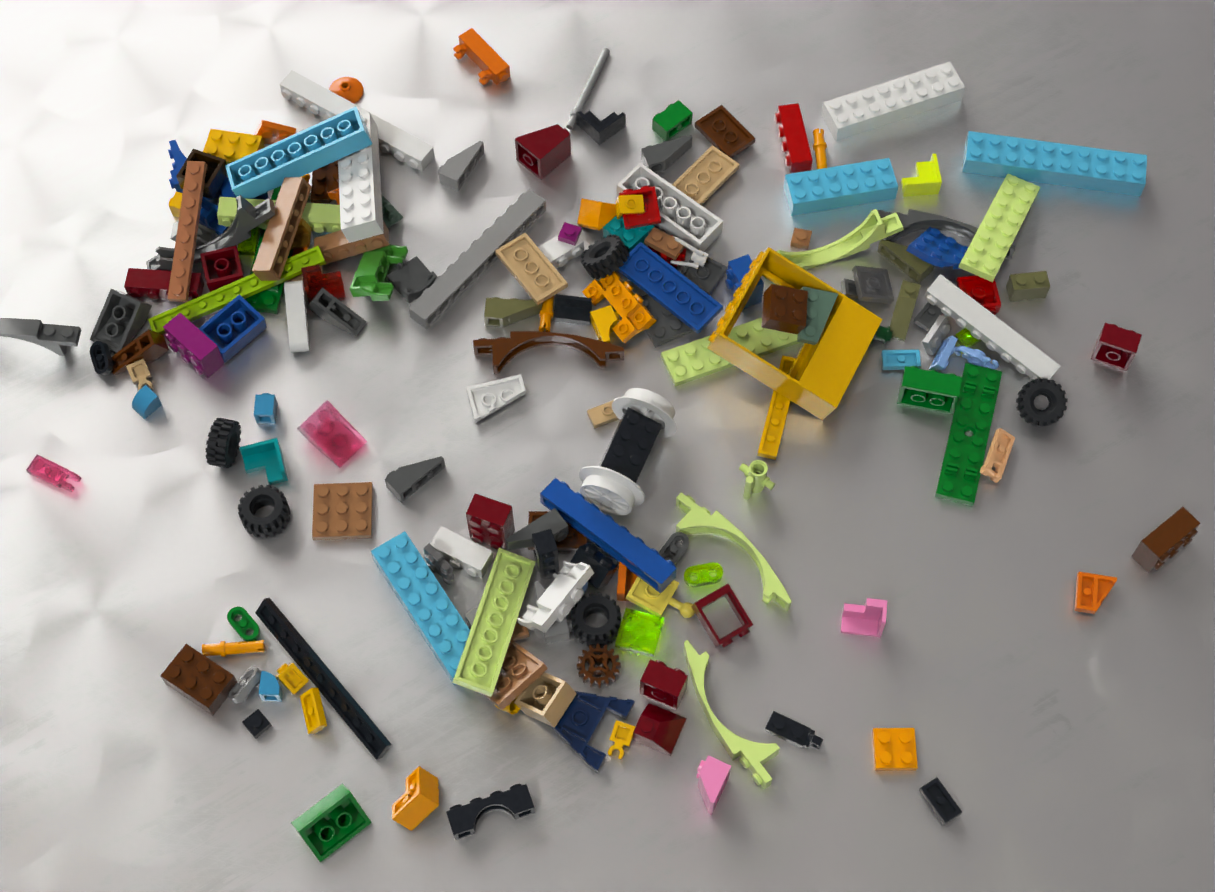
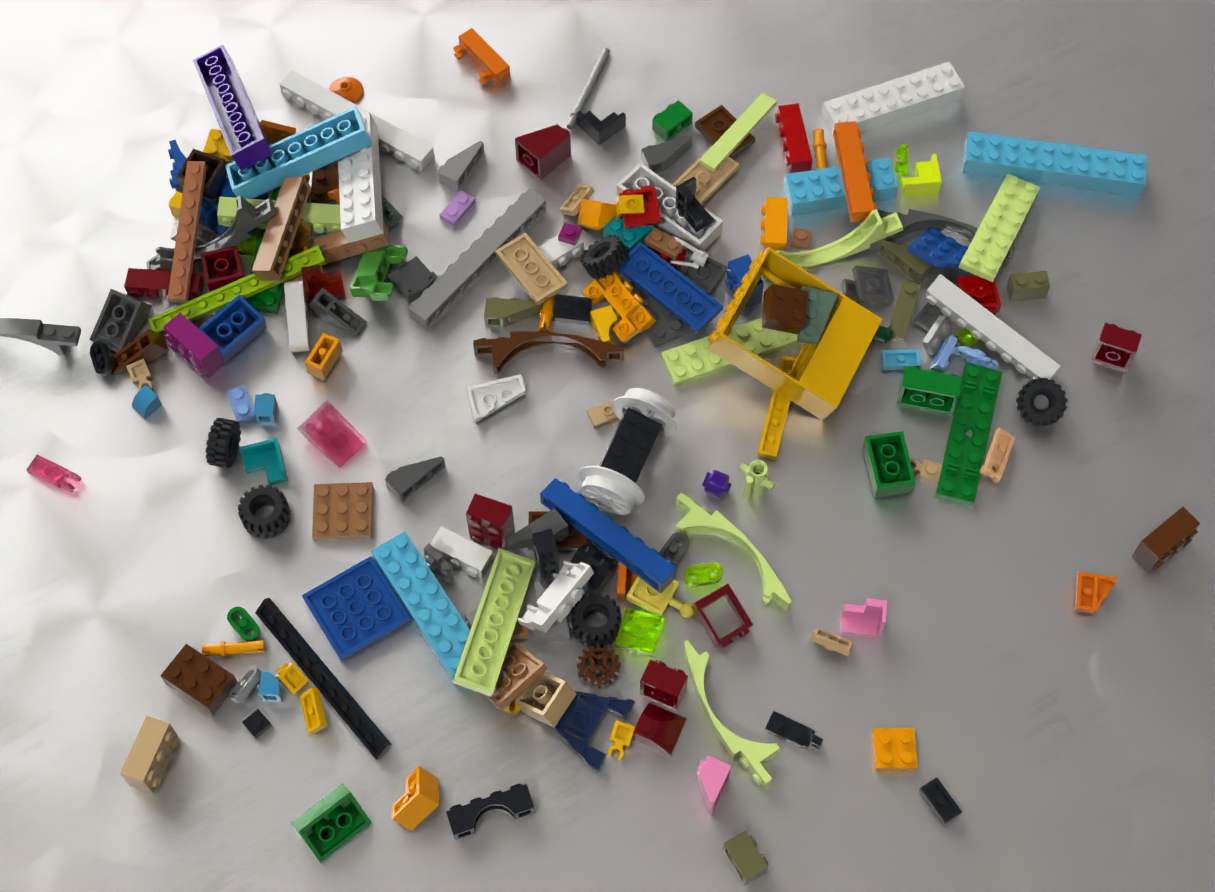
(149, 754): none -> tan brick
(232, 108): none -> brick
(241, 404): none -> light blue plate
(323, 356): none -> light orange brick
(356, 608): none -> blue plate
(457, 208): none -> lavender plate
(572, 203): none -> tan plate
(690, 207): none -> black panel
(716, 483): none -> dark purple head
(738, 132): none -> yellowish green tile
(745, 857): none -> olive brick
(774, 224): none -> light orange brick
(831, 641): none -> tan plate
(853, 170): none -> orange brick
(888, 464): none -> green brick
(902, 154): none -> clear neon green plate
(928, 470): none -> tan plate

